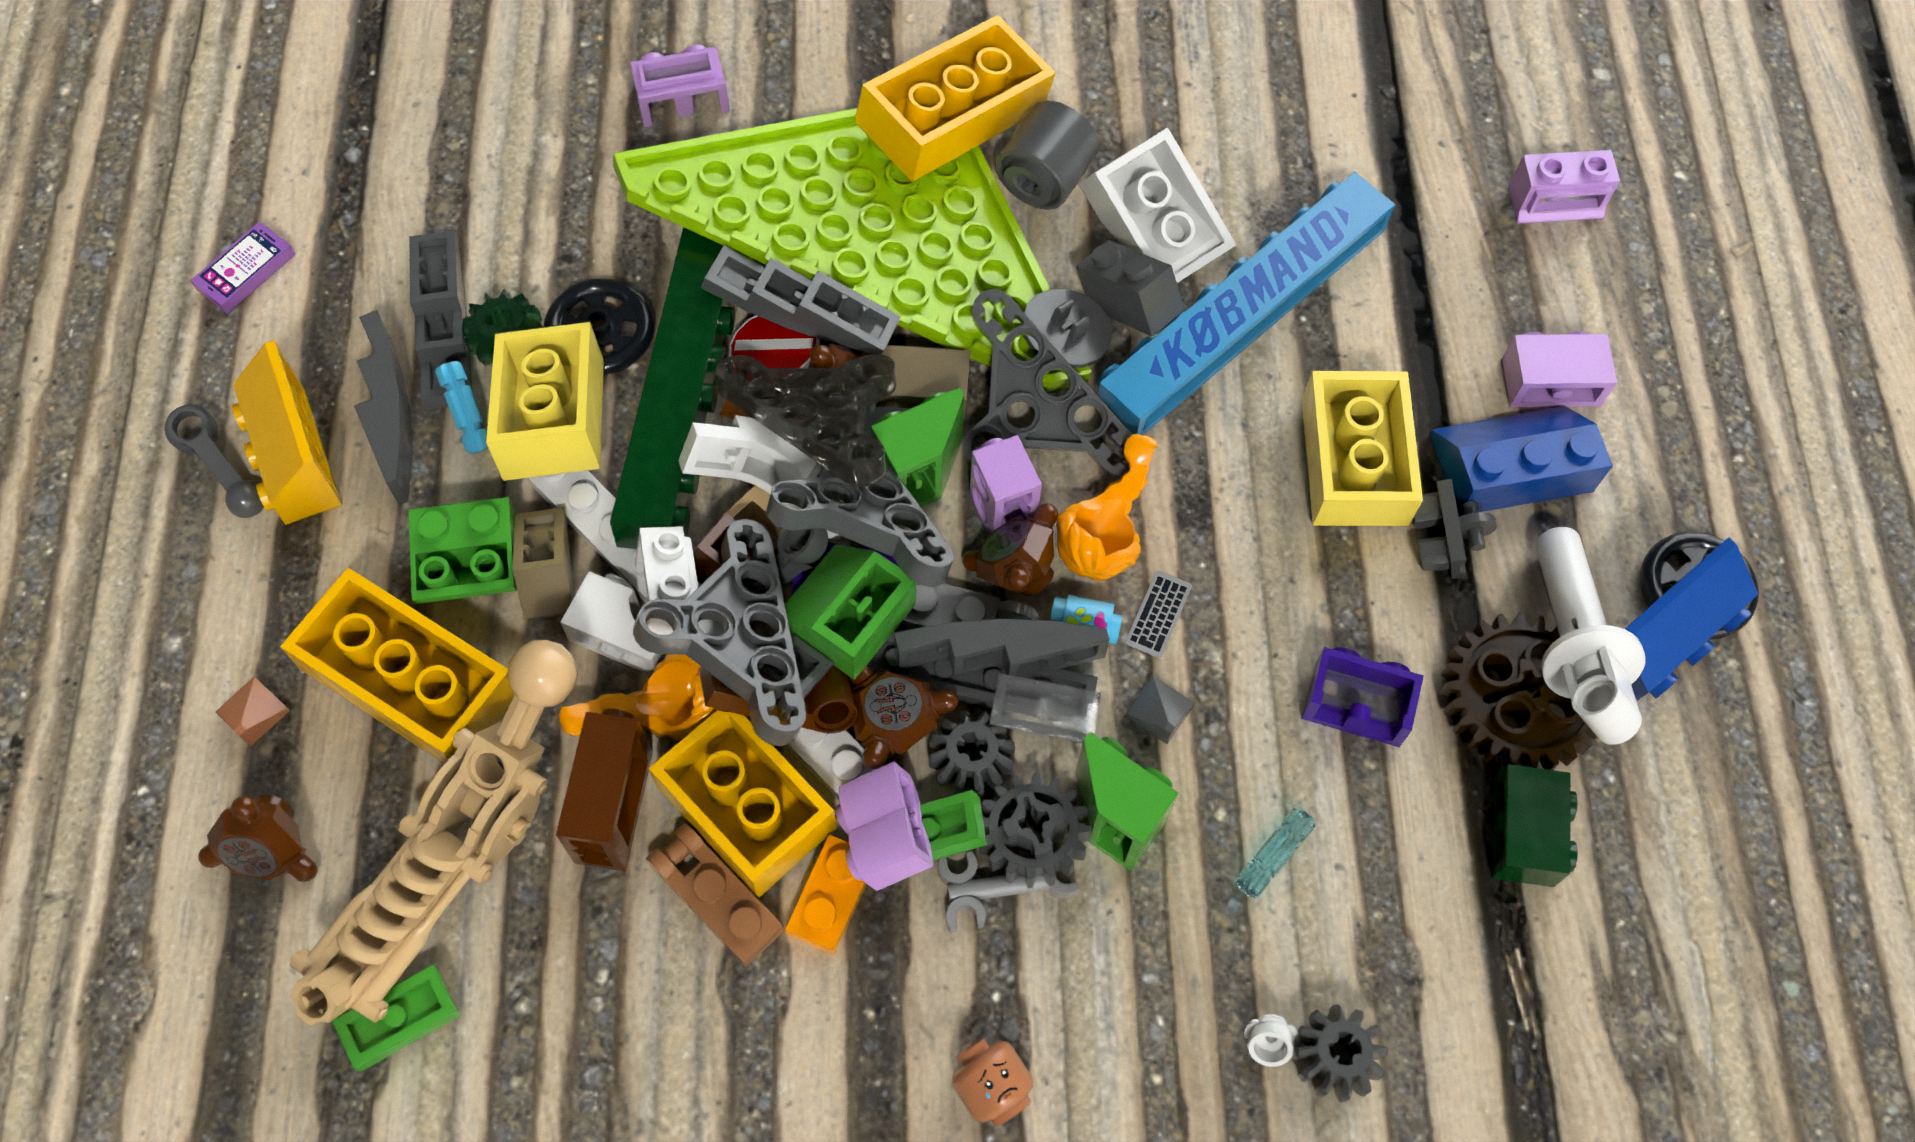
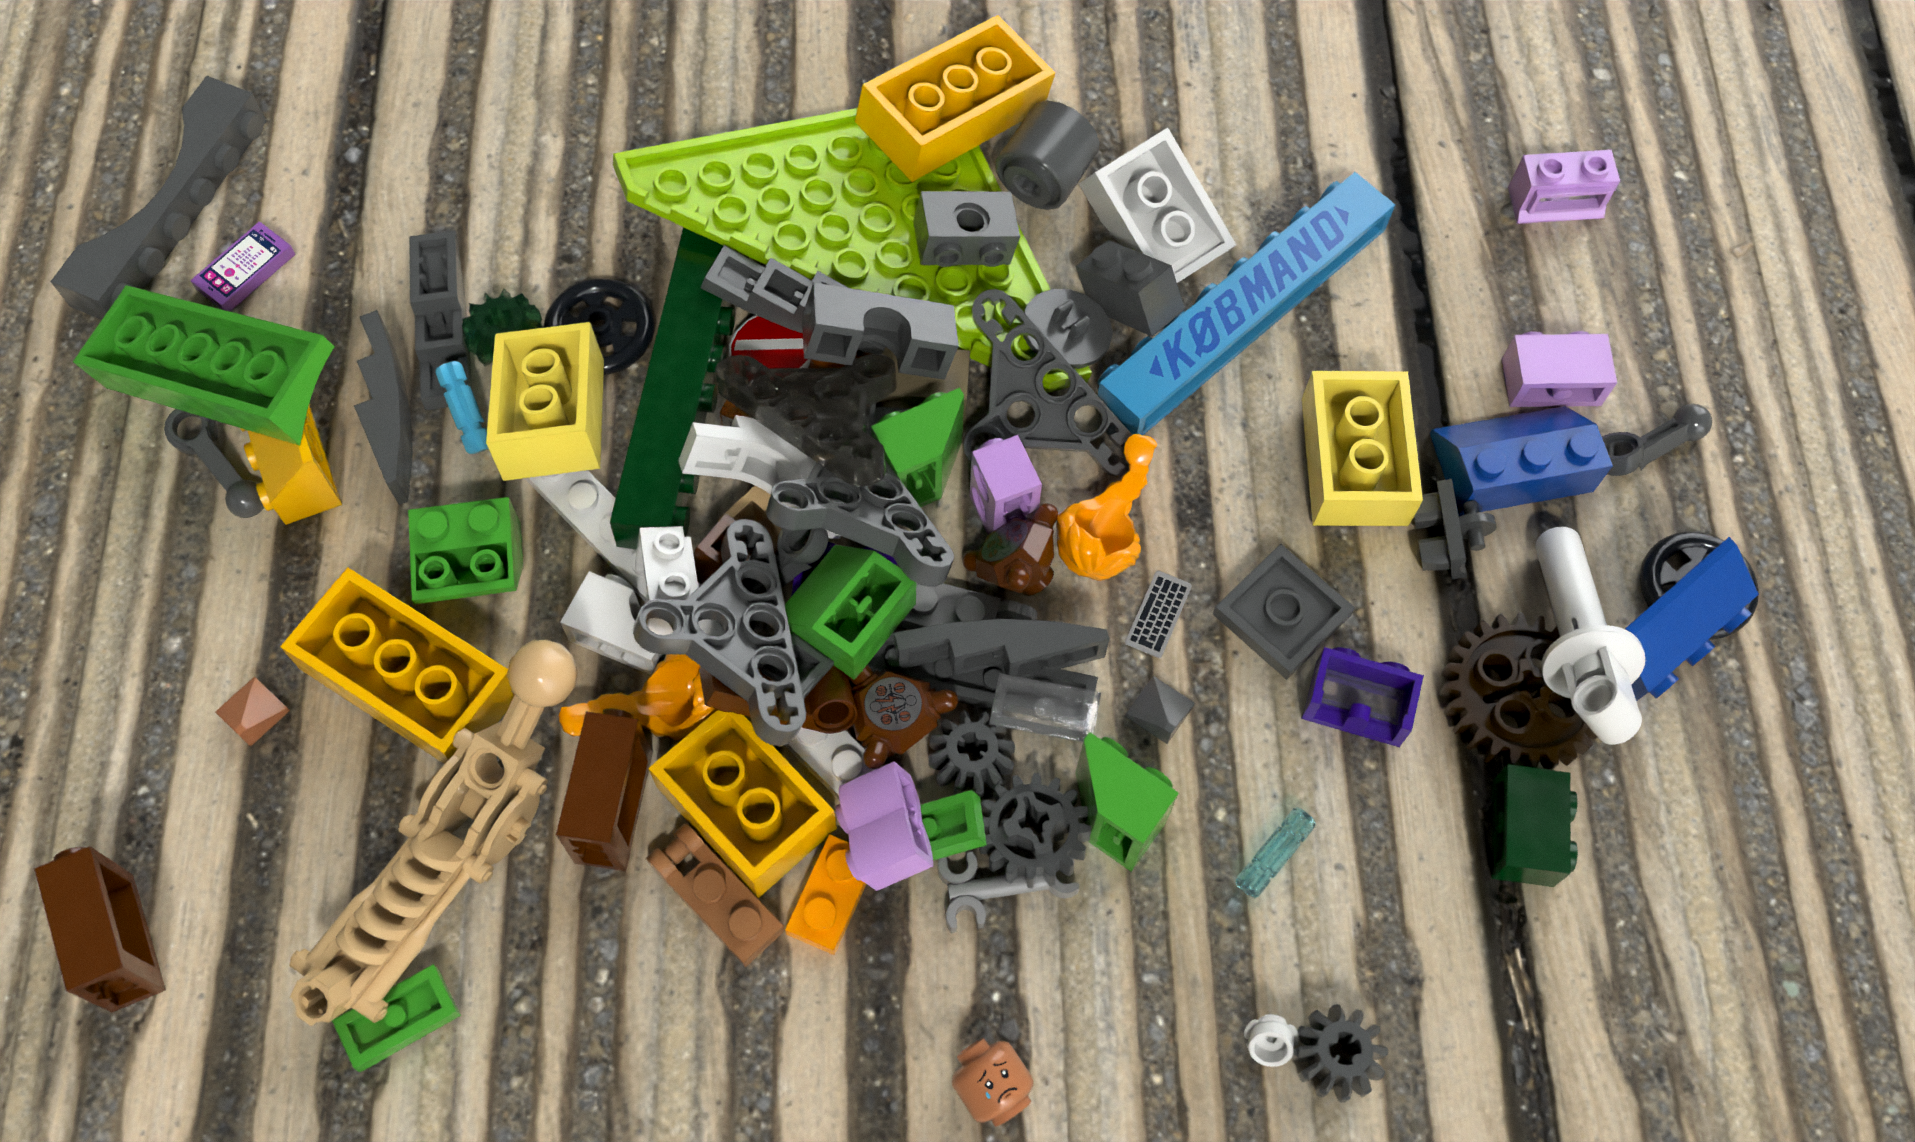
(99, 929): none -> reddish brown window
(207, 362): none -> bright green arch
(216, 132): none -> dark grey arch
(258, 841): reddish brown rock -> none
(542, 563): dark tan arch -> none
(679, 78): lavender window -> none
(915, 330): none -> dark grey arch
(966, 228): none -> dark grey brick
(1087, 613): medium azure brick -> none
(1283, 611): none -> dark grey plate
(1630, 451): none -> dark grey piece

